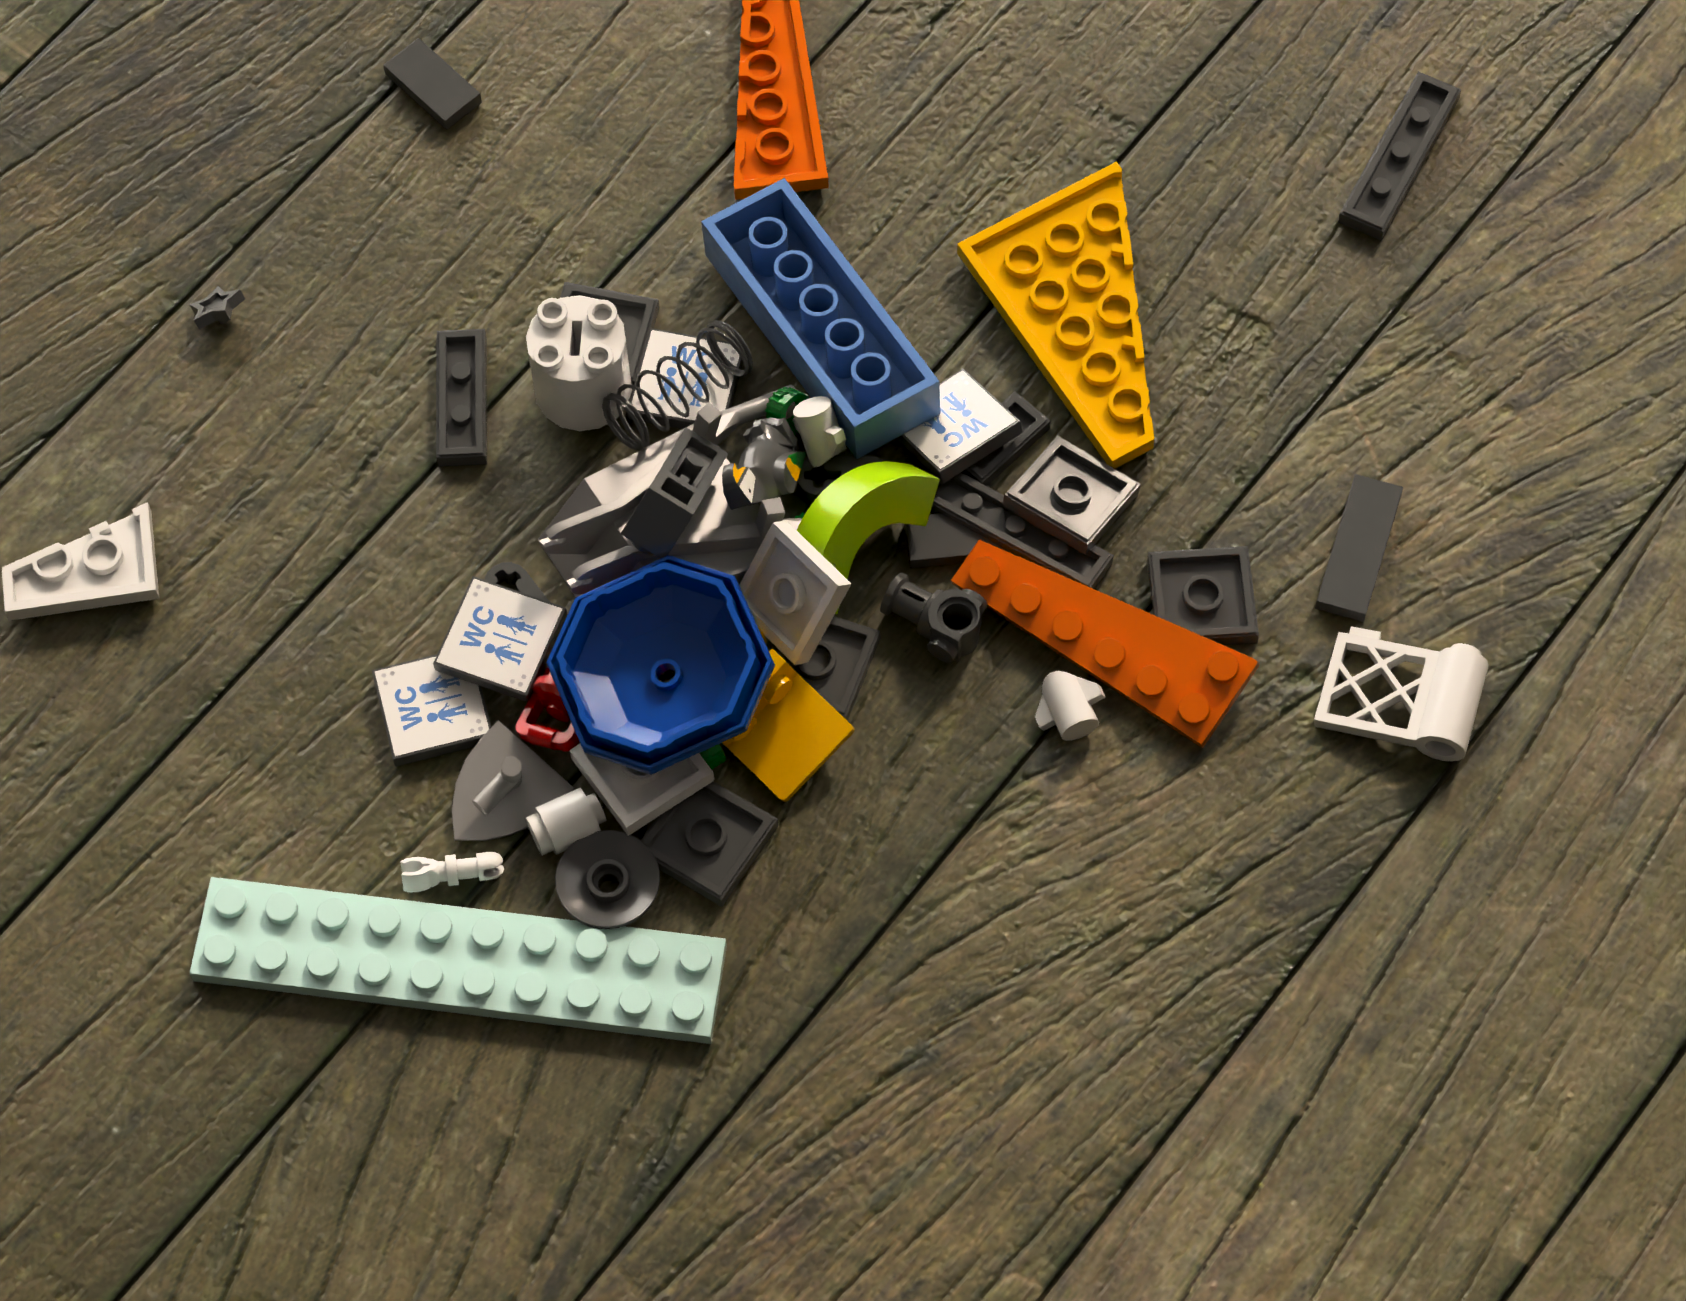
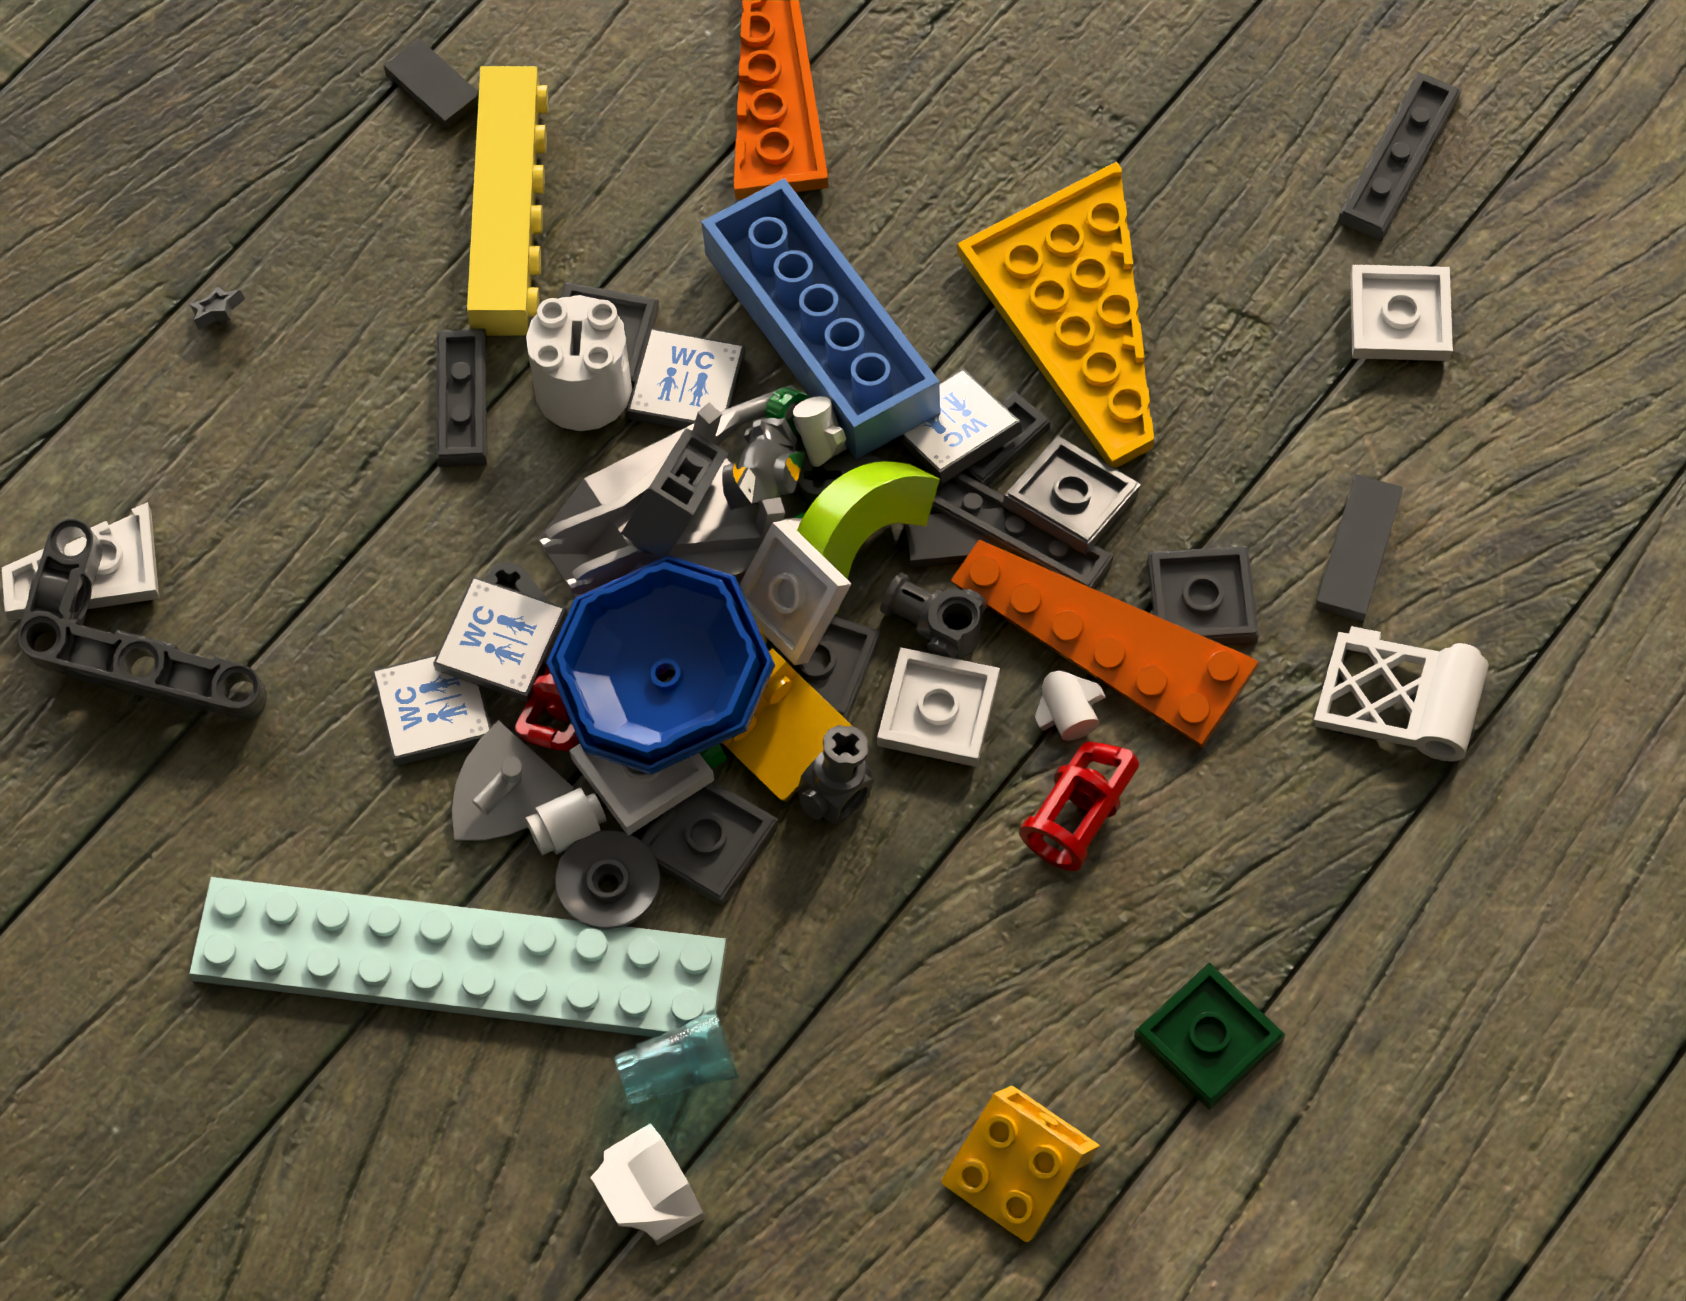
(60, 604): none -> dark grey beam
(422, 873): white piece -> none
(505, 200): none -> light yellow brick
(647, 1186): none -> white slope
(677, 1060): none -> clear light blue plant
(717, 357): dark grey piece -> none
(838, 777): none -> dark grey connector
(938, 707): none -> white plate
(1017, 1162): none -> yellow bracket
(1089, 792): none -> red piece
(1209, 1036): none -> dark green tile
(1401, 312): none -> white plate

